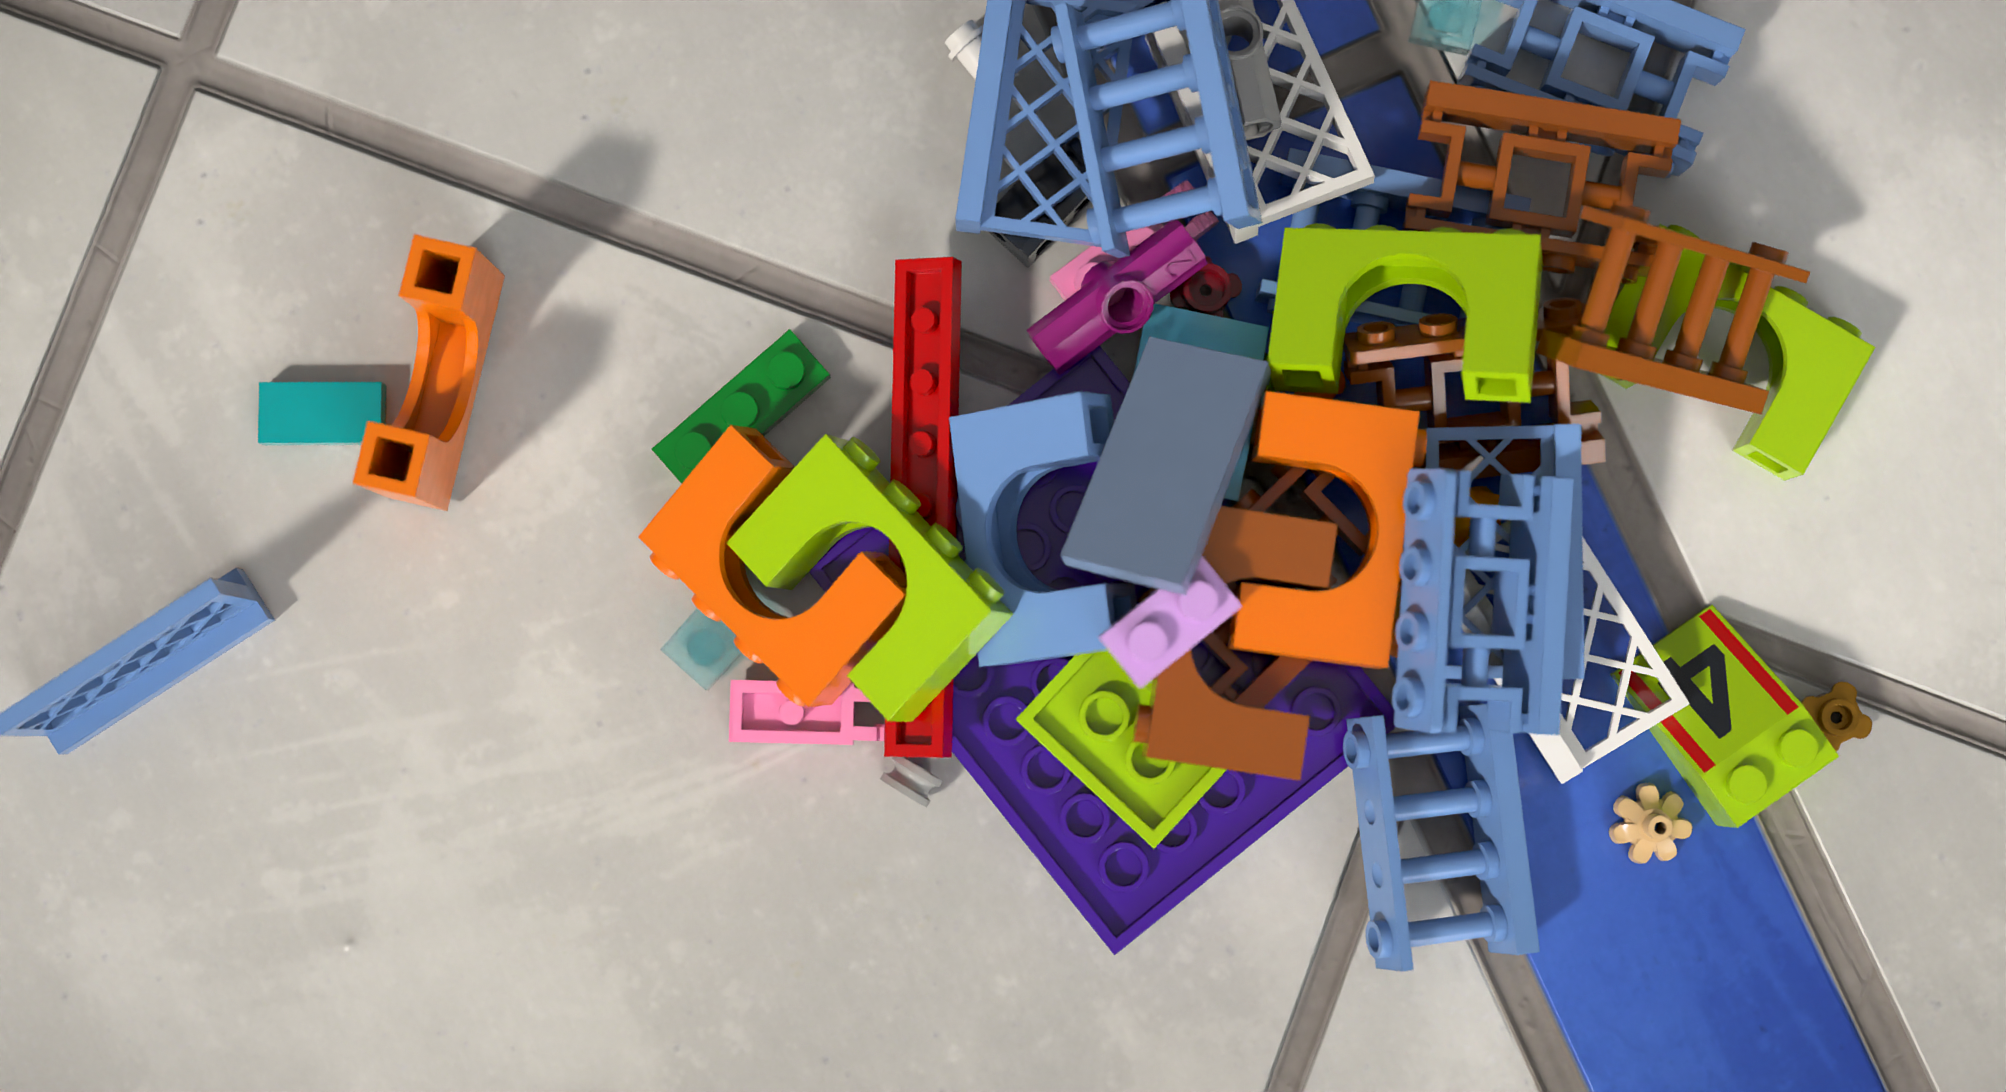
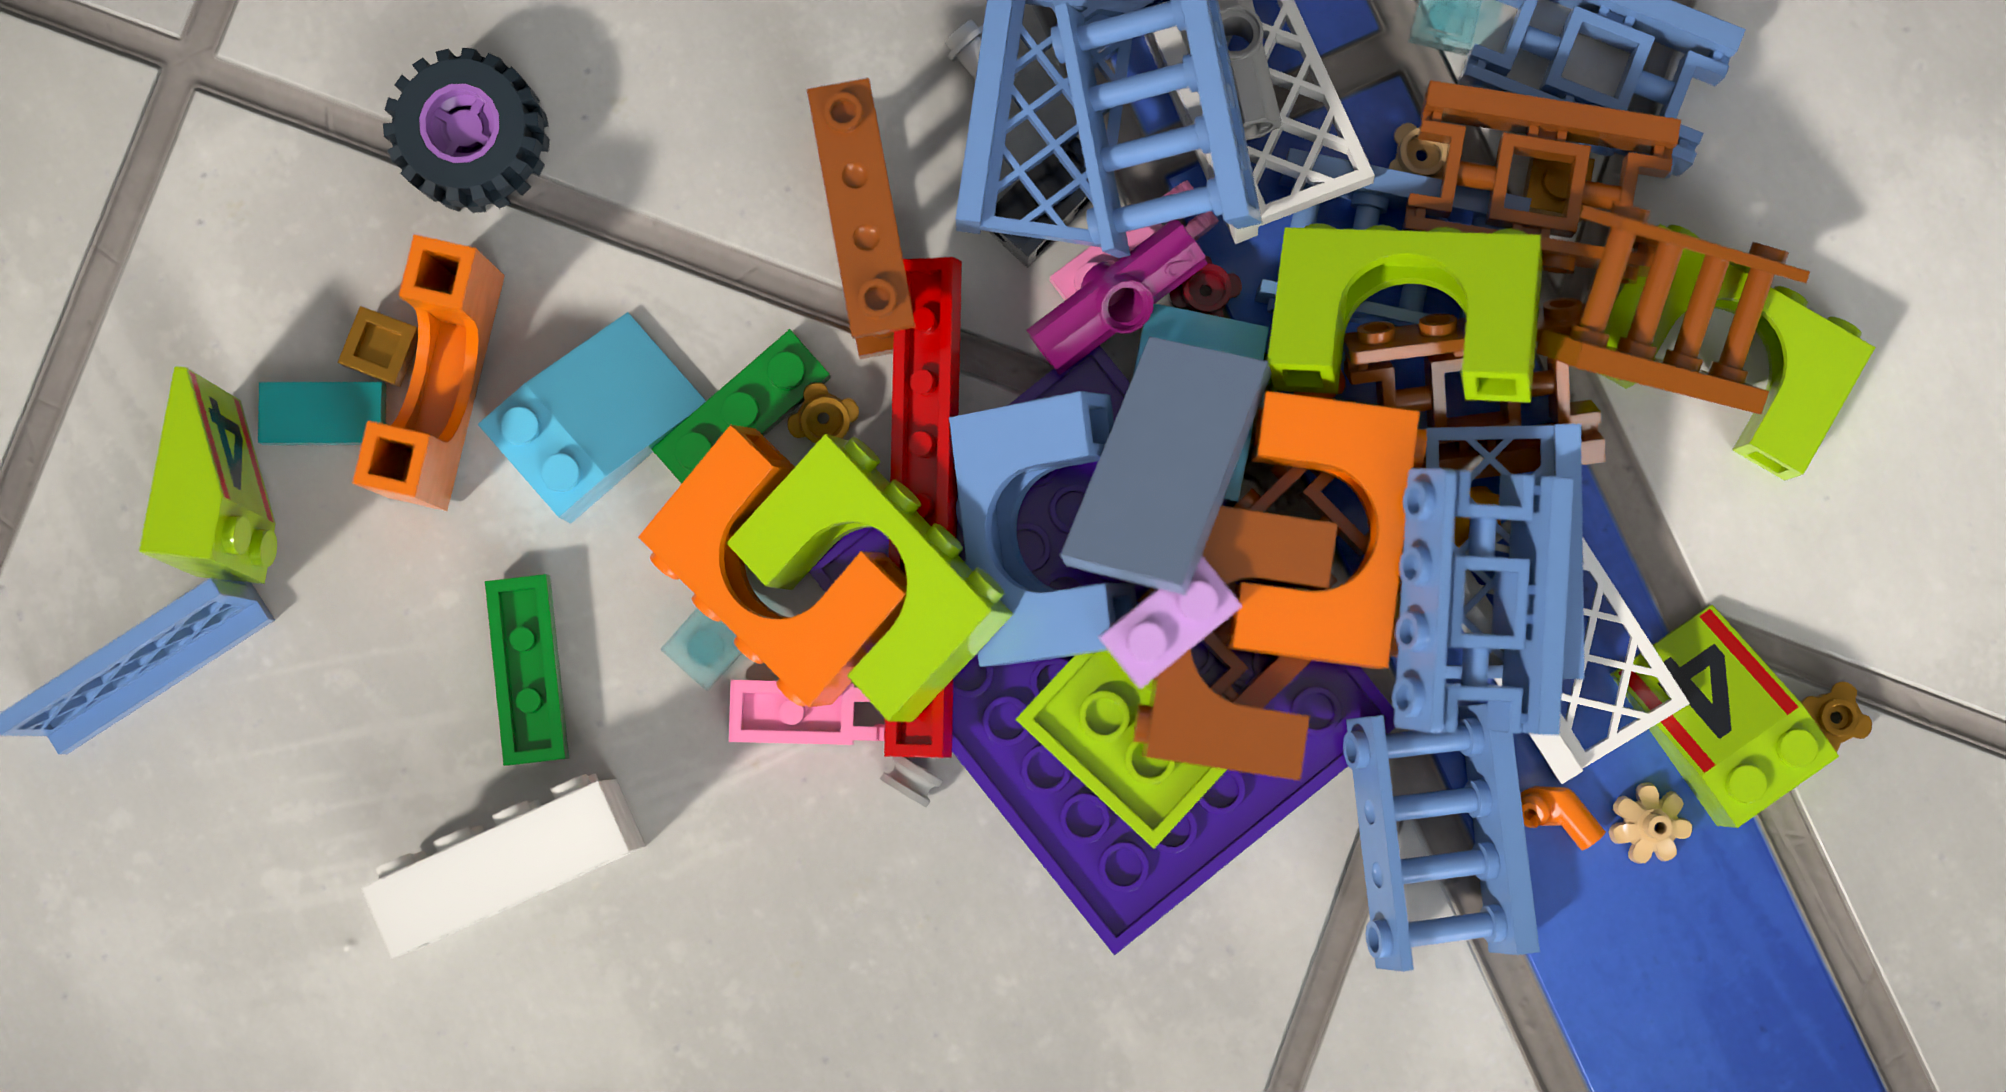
(207, 488): none -> lime slope
(379, 346): none -> pearl gold plate
(466, 130): none -> black wheel
(499, 868): none -> white brick
(526, 670): none -> green plate
(592, 416): none -> medium azure slope
(816, 401): none -> pearl gold plate
(861, 214): none -> dark orange fence
(1408, 144): none -> tan plate
(1547, 185): none -> pearl gold plate
(1560, 808): none -> orange arm

